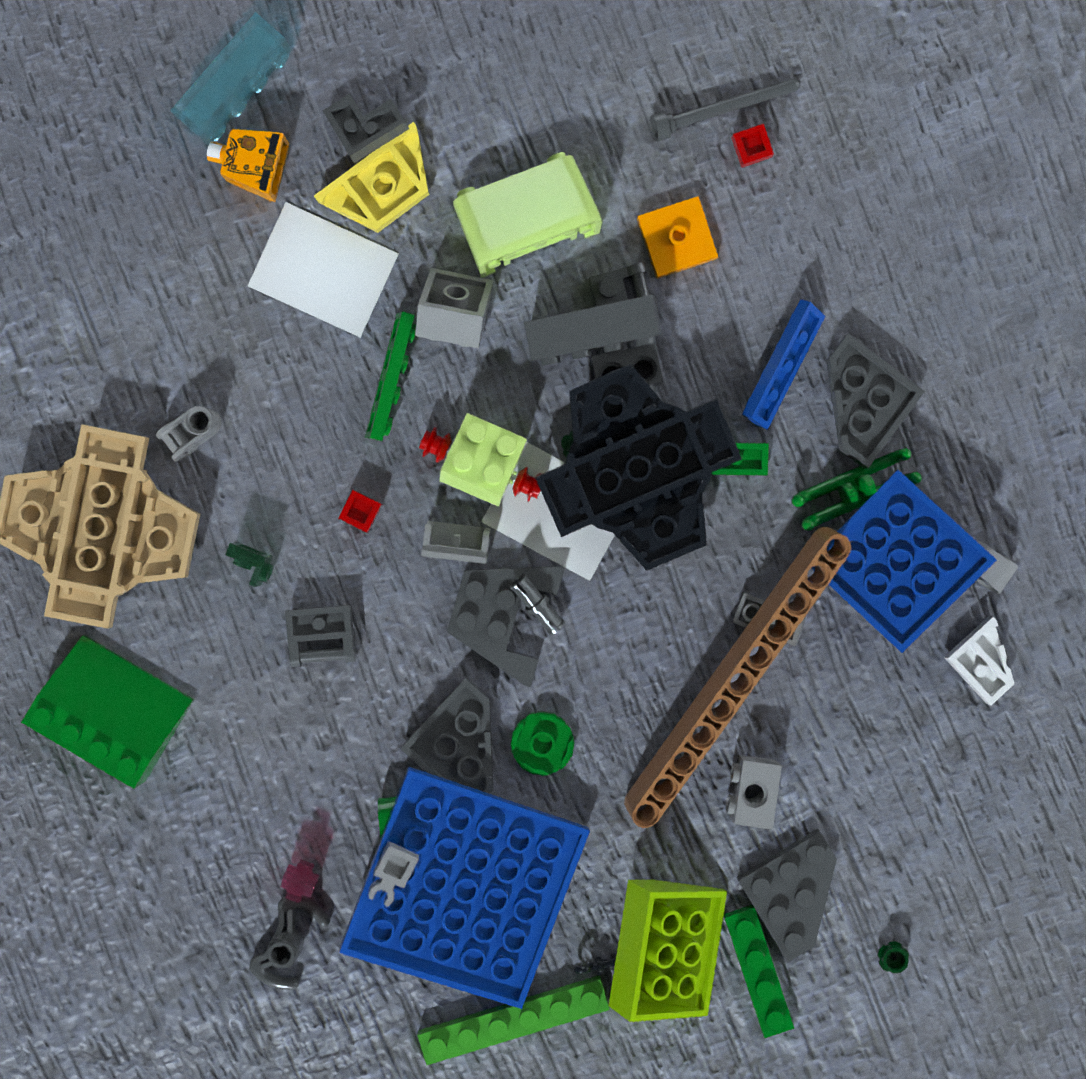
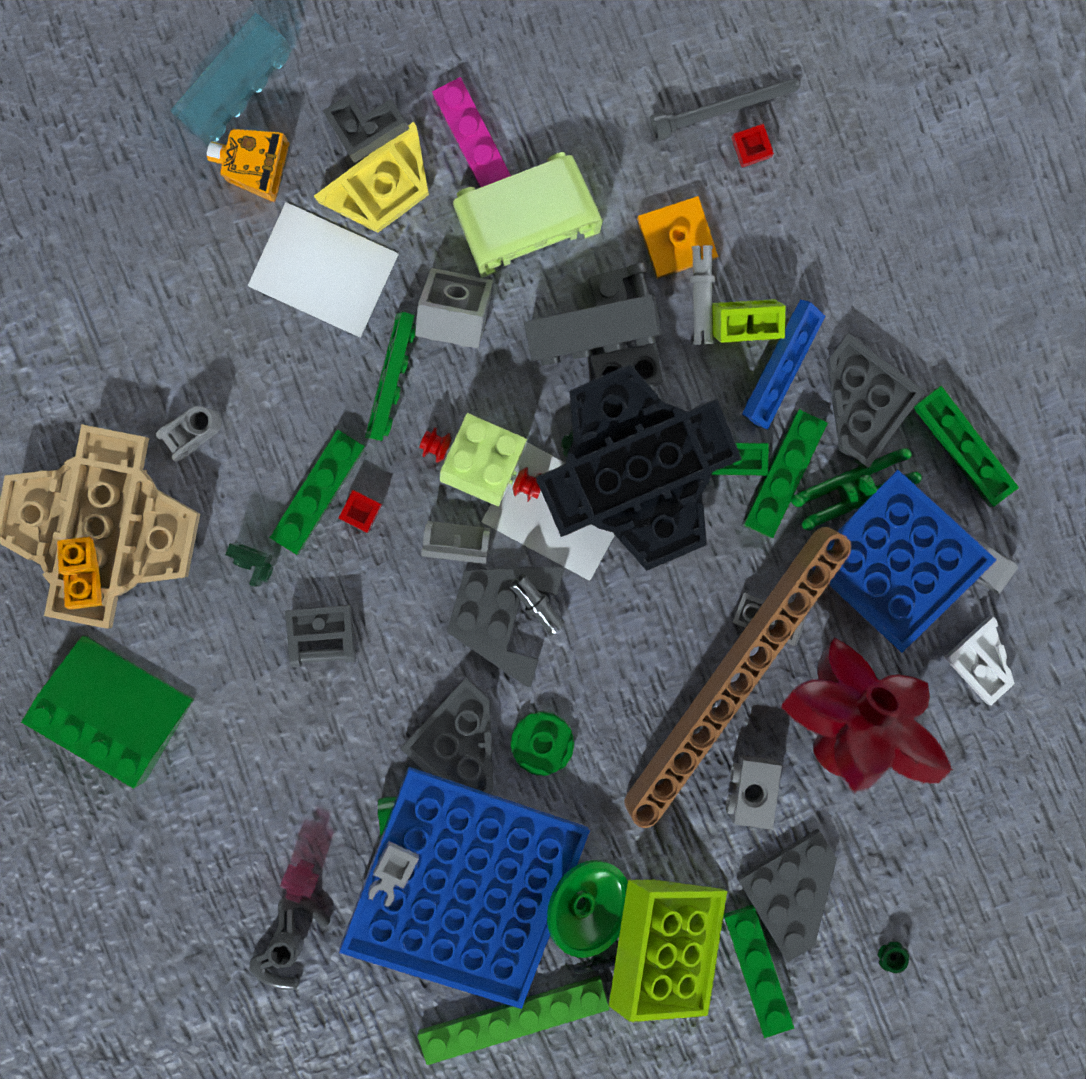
(81, 573): none -> light orange slope
(317, 492): none -> green plate
(470, 133): none -> dark pink plate
(587, 908): none -> green dish
(702, 294): none -> light grey pin
(748, 320): none -> lime brick
(785, 473): none -> green plate
(866, 721): none -> dark red plant
(965, 446): none -> green plate

